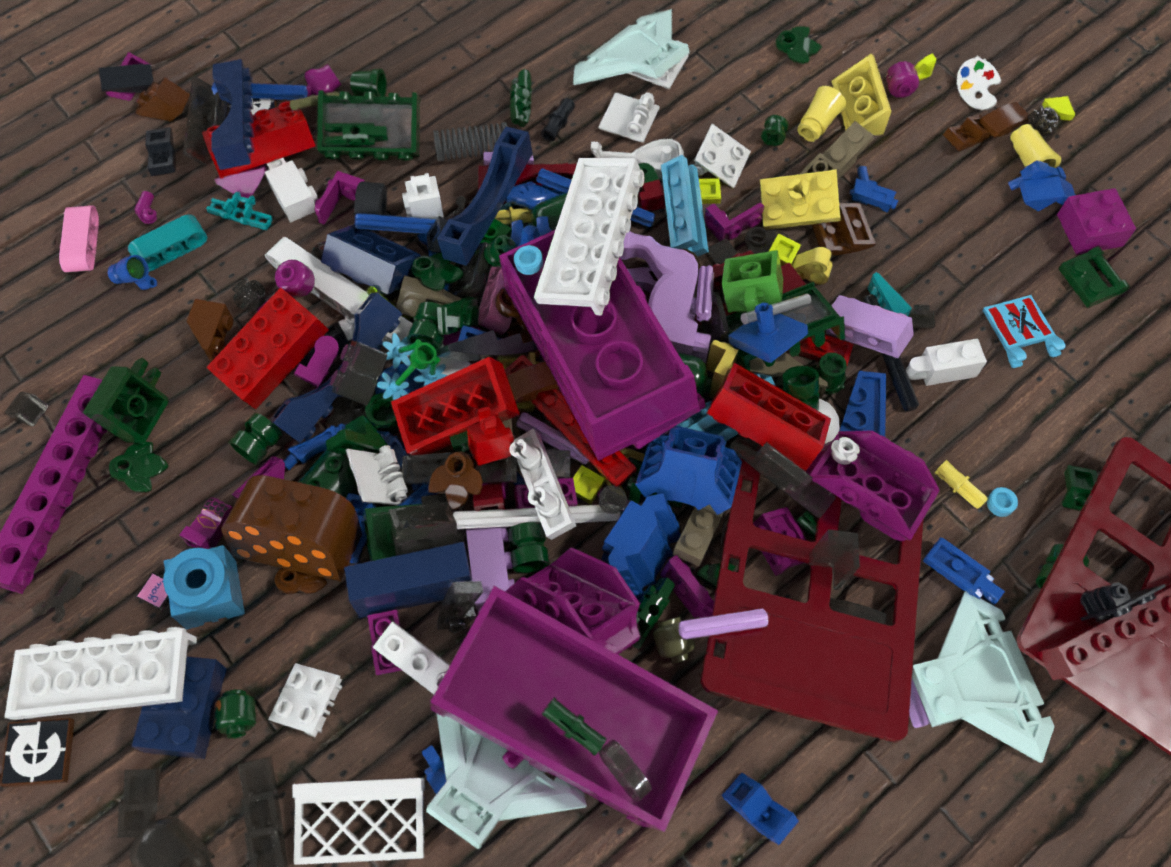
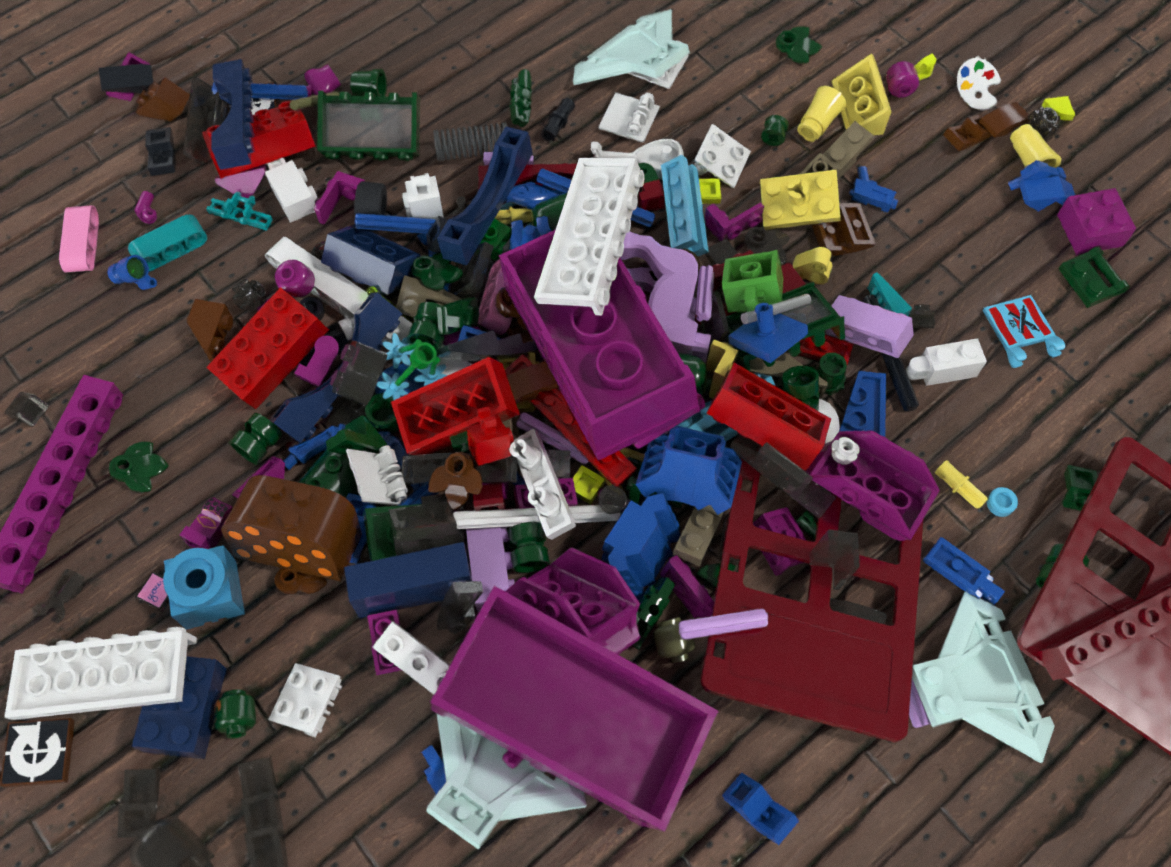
(127, 402): dark green hinge -> none
(314, 305): none -> black tile
(358, 791): white fence -> none
(365, 134): dark green hinge -> none
(499, 246): dark green wheel -> none
(528, 260): medium azure tile -> none
(574, 726): dark green pin -> none
(625, 770): clear smoke beam -> none
(786, 249): neon yellow tile -> none
(1114, 600): black hinge -> none

